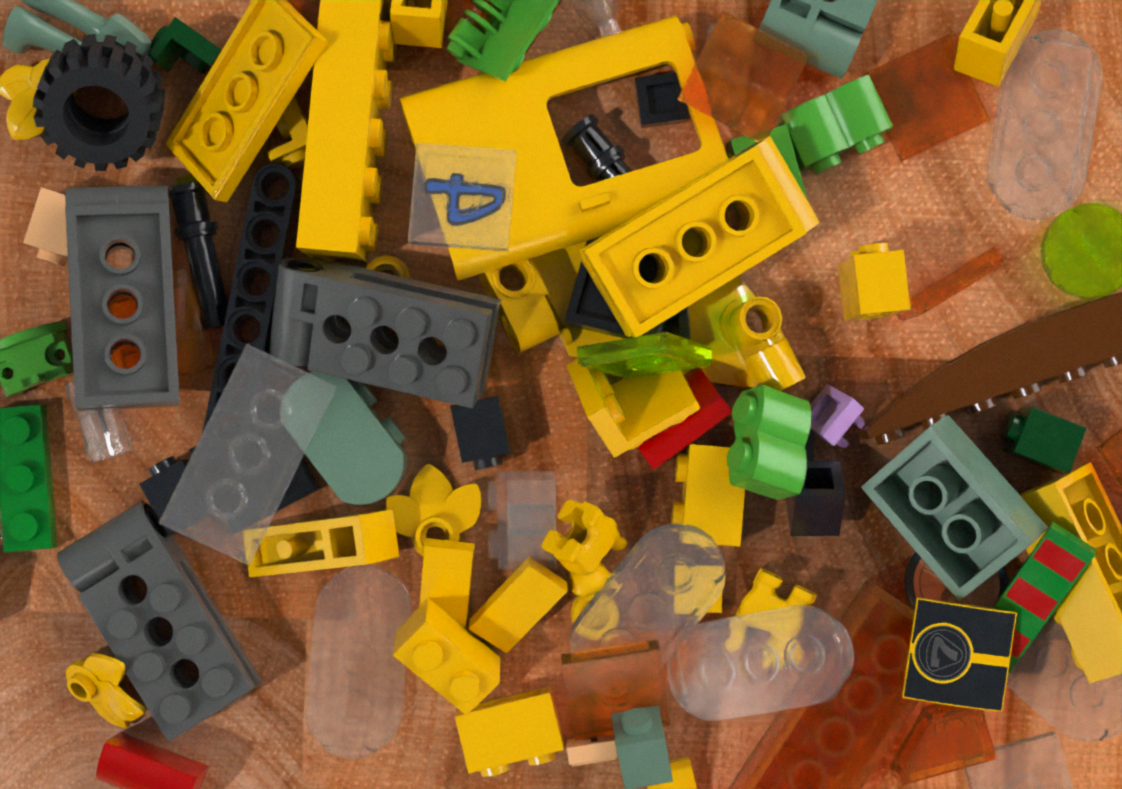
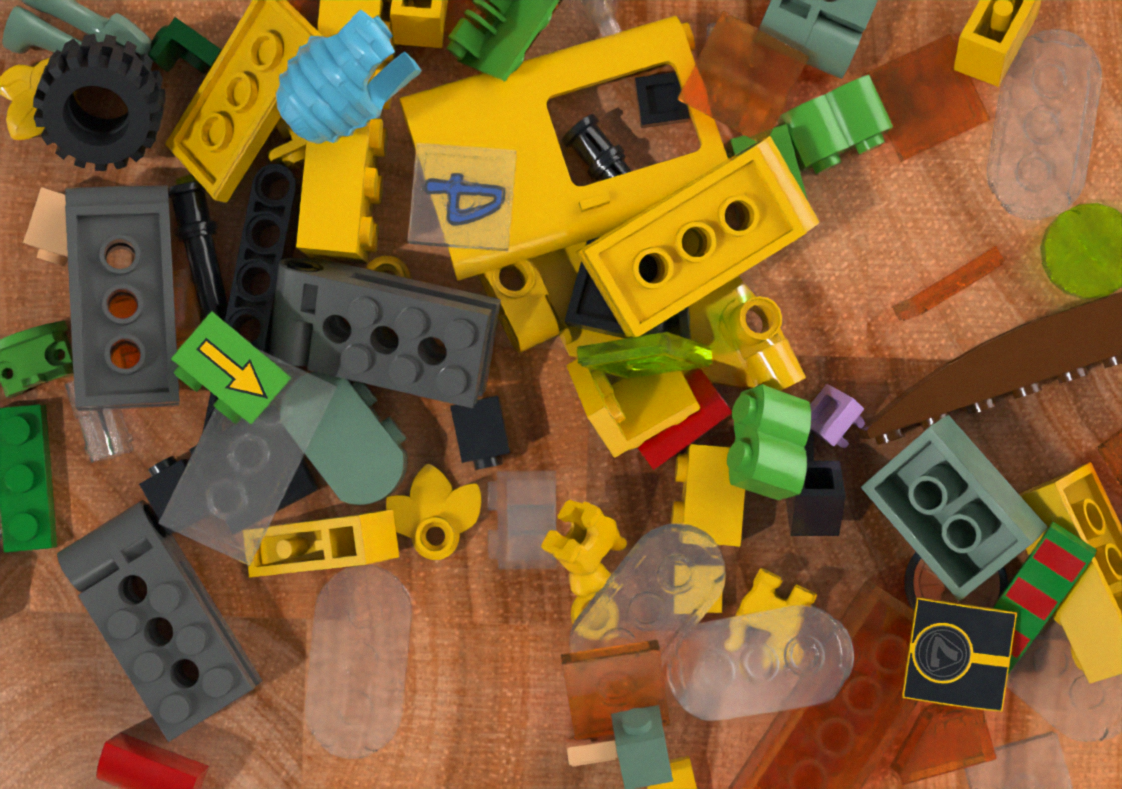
(98, 681): yellow plate -> none
(229, 369): none -> bright green brick
(327, 80): none -> medium azure hair
(447, 656): yellow brick -> none
(448, 576): yellow tile -> none
(510, 732): yellow brick -> none
(518, 605): yellow tile -> none
(873, 283): yellow brick -> none
(1042, 439): dark green brick -> none

